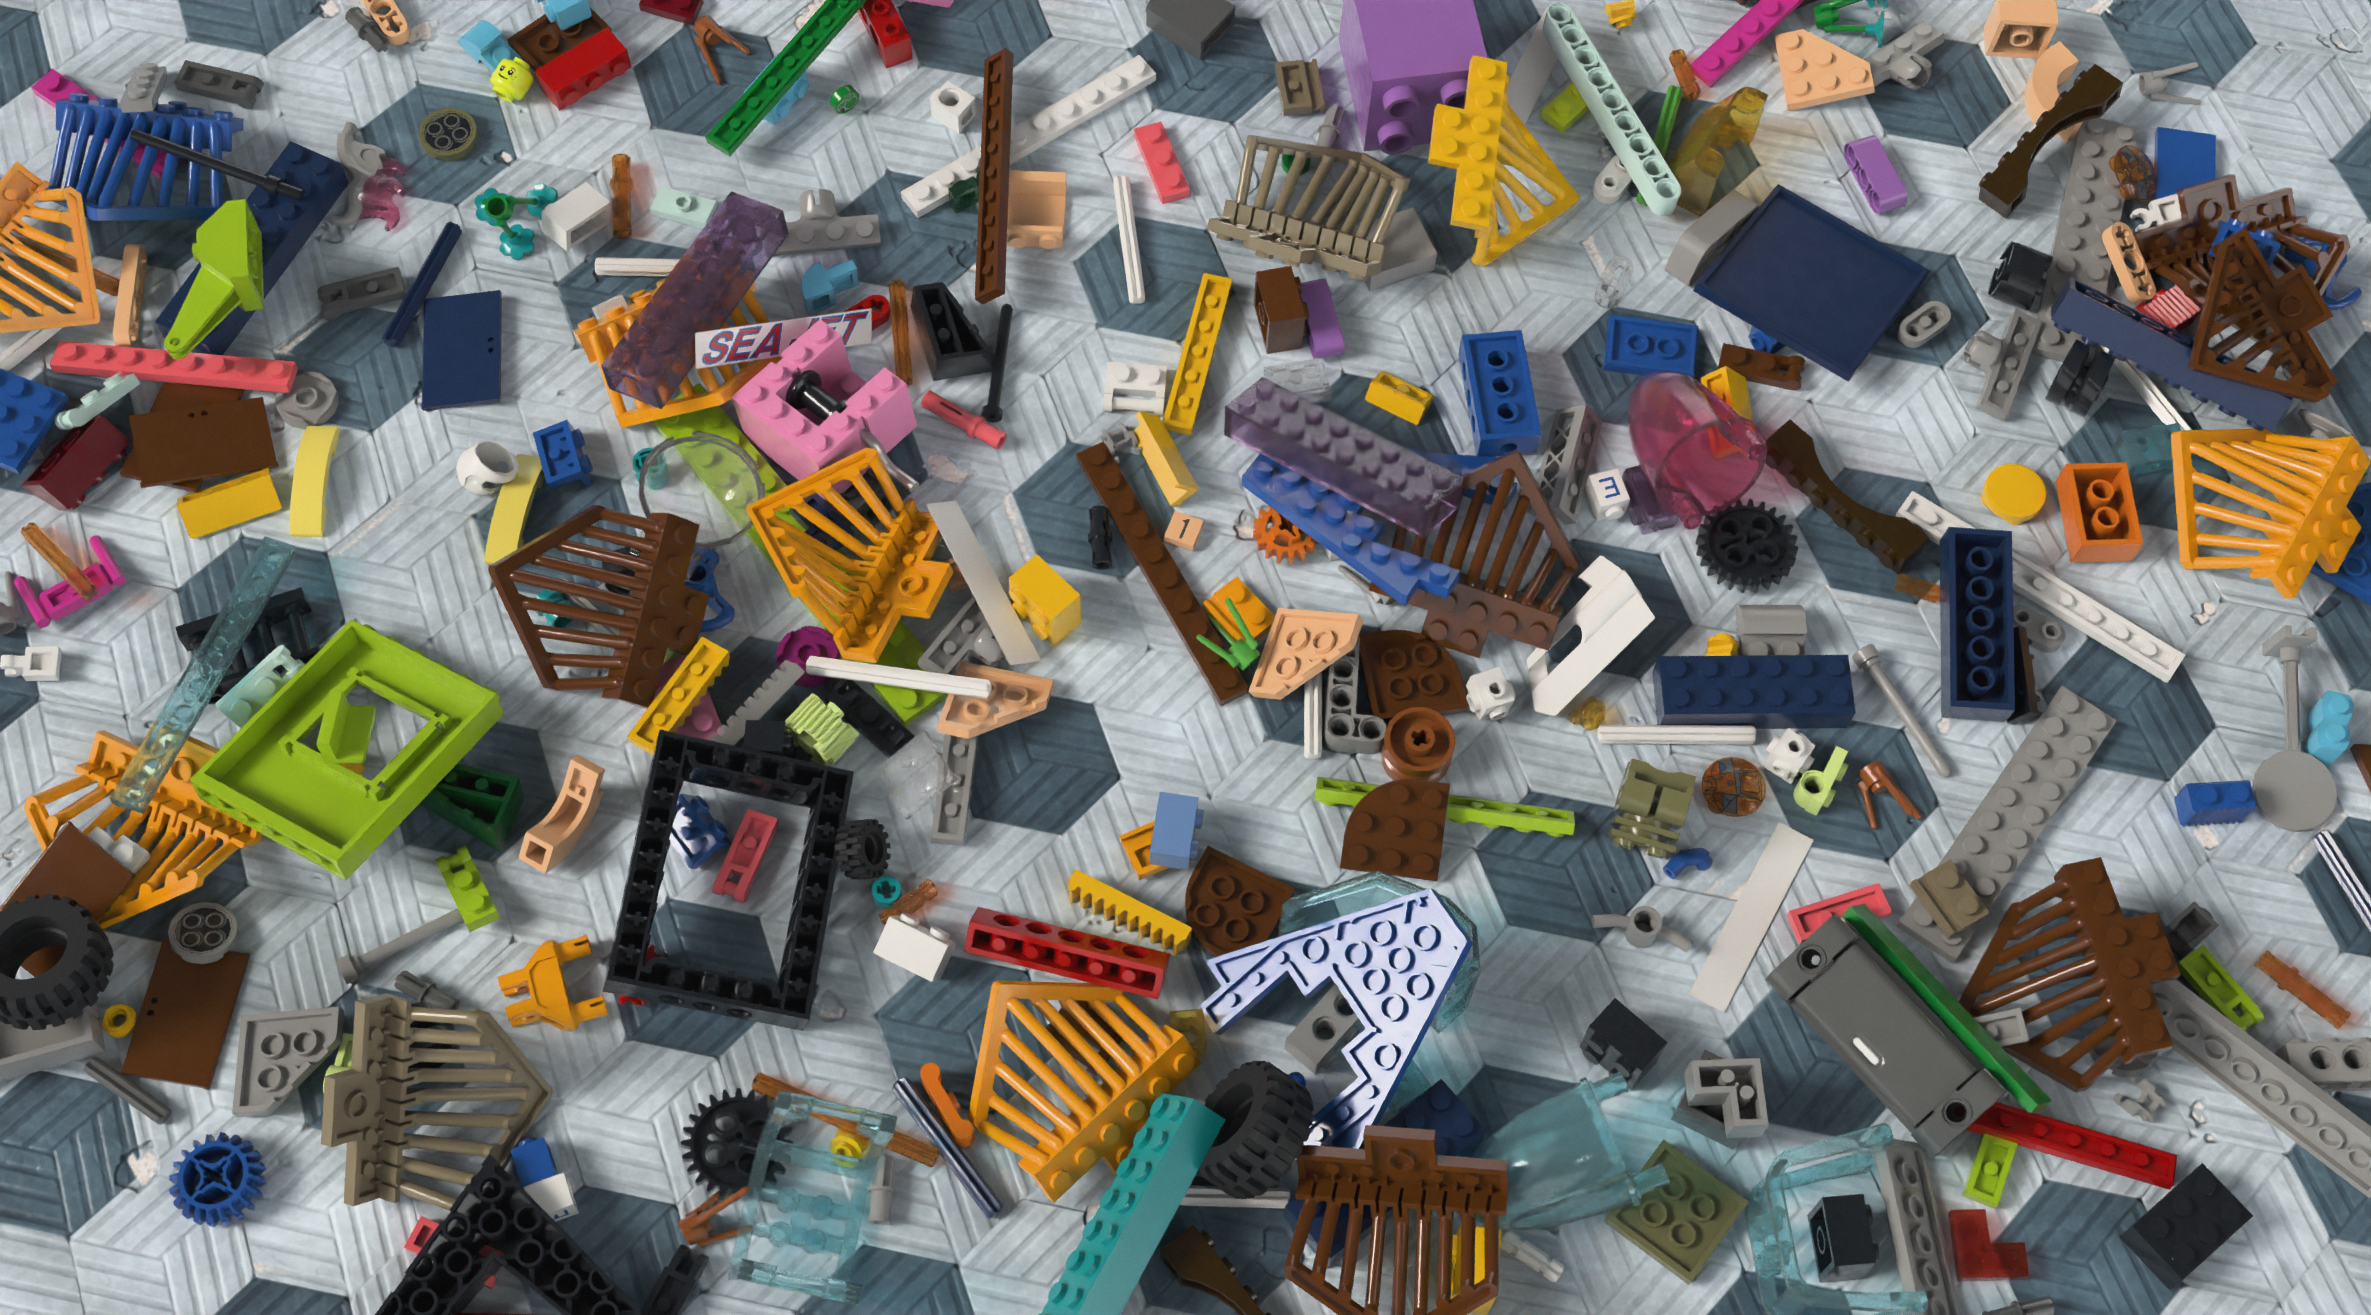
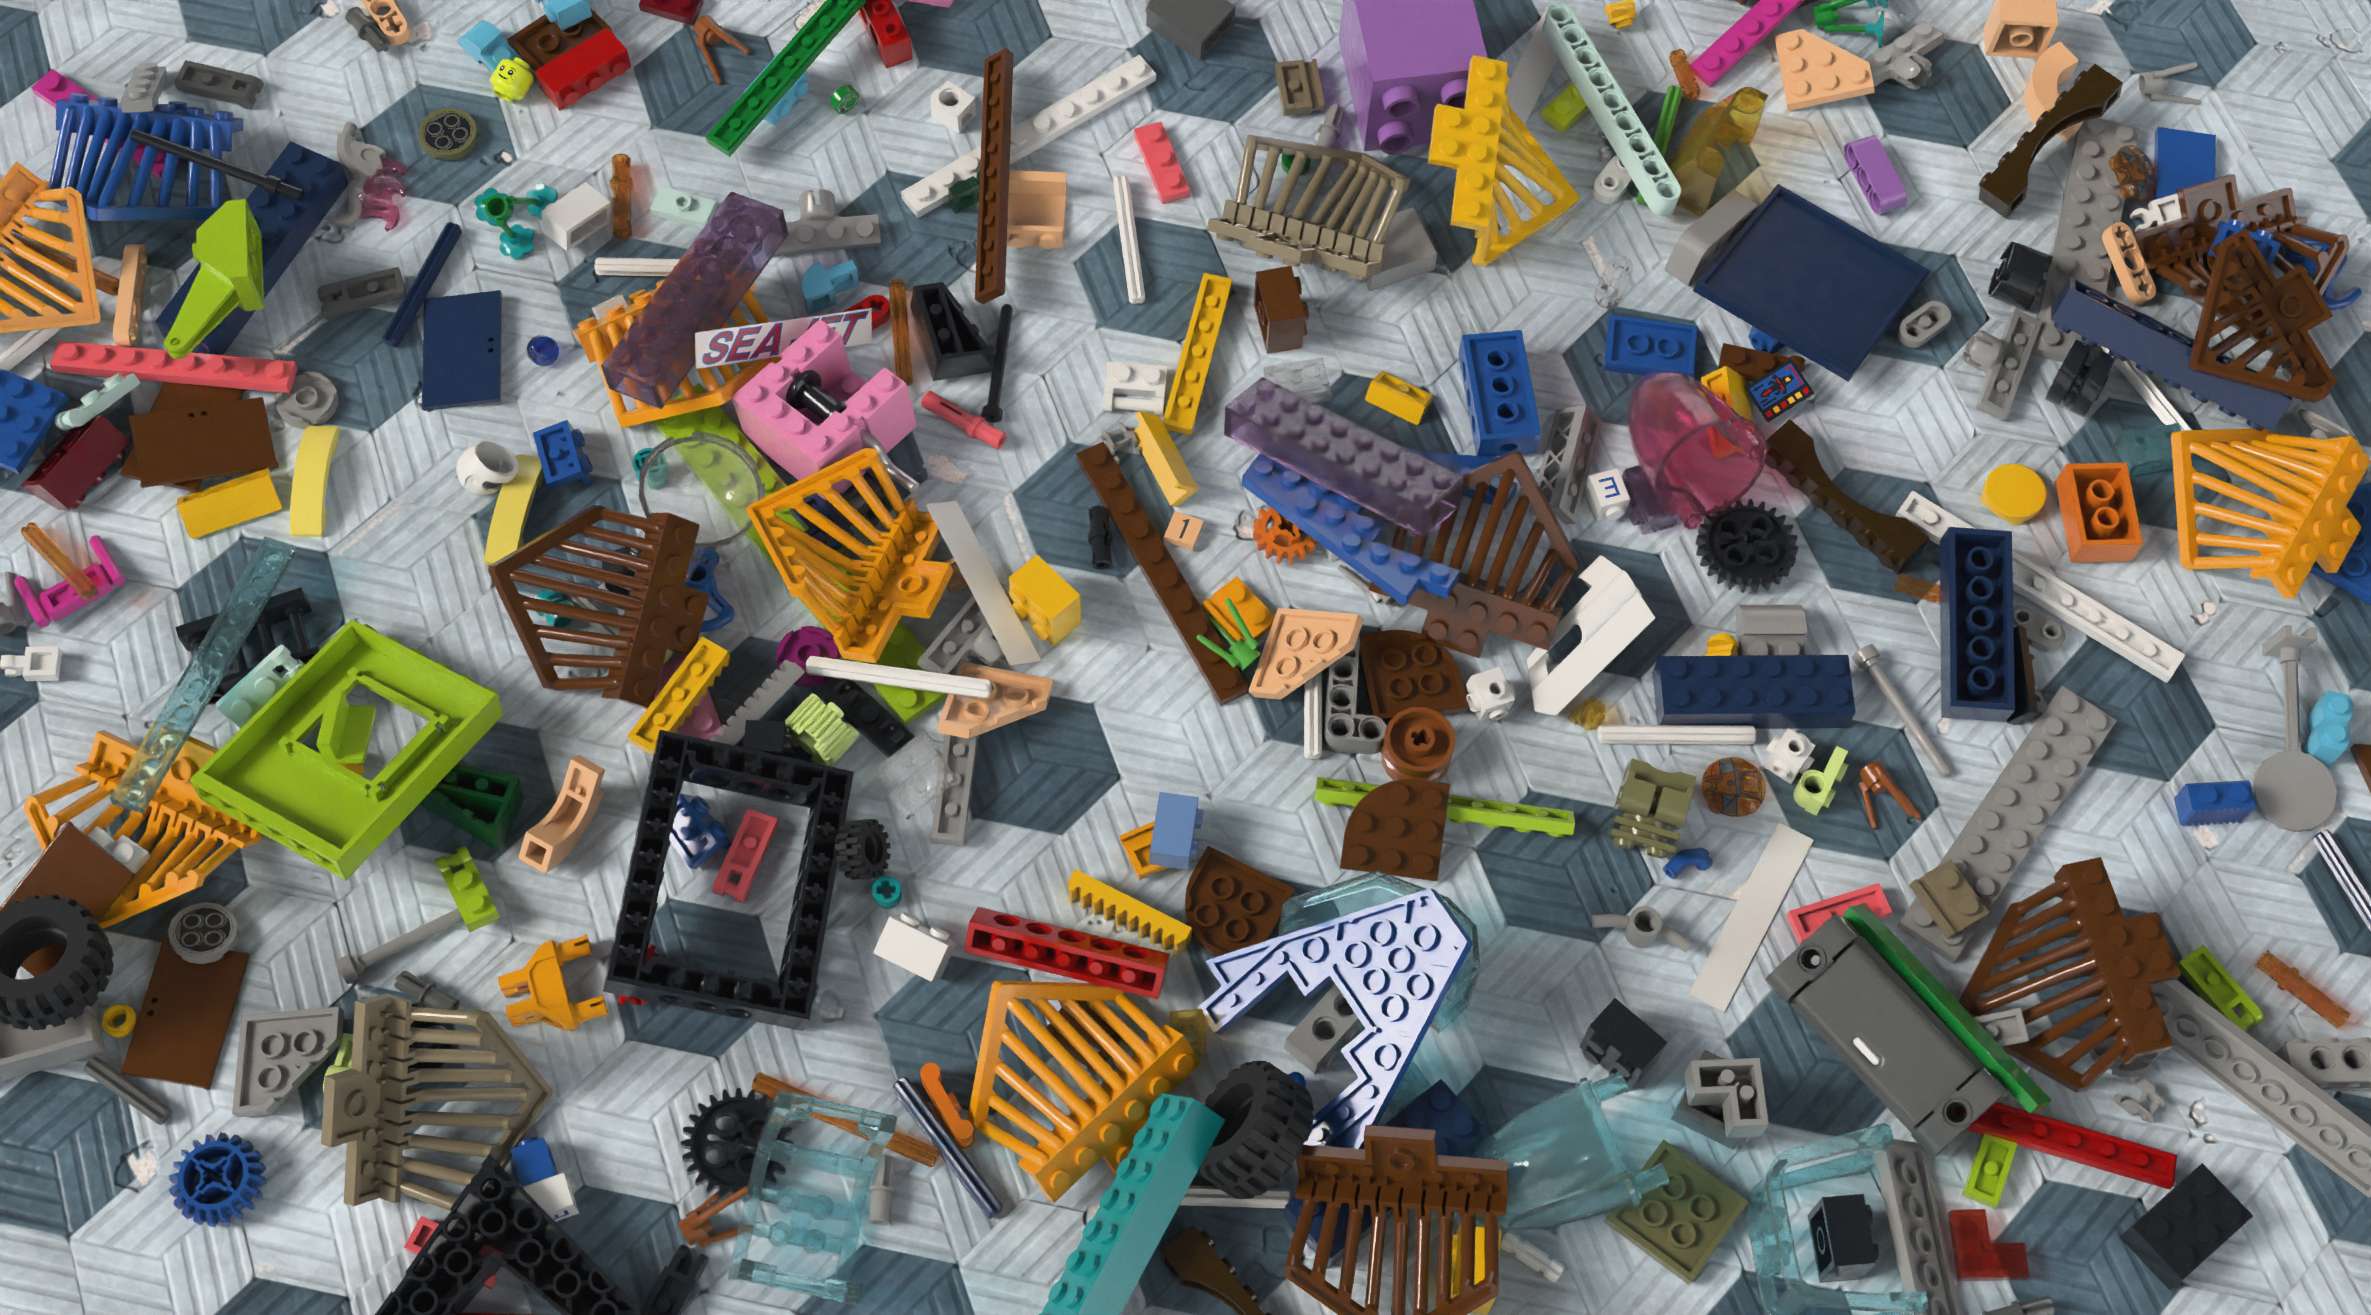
(542, 350): none -> clear blue tile
(848, 1144): yellow plate -> none
(911, 901): clear orange axle -> none
(1323, 325): medium lavender beam -> none
(1779, 390): none -> piece
(2171, 308): brick -> none
(2189, 929): dark grey window -> none

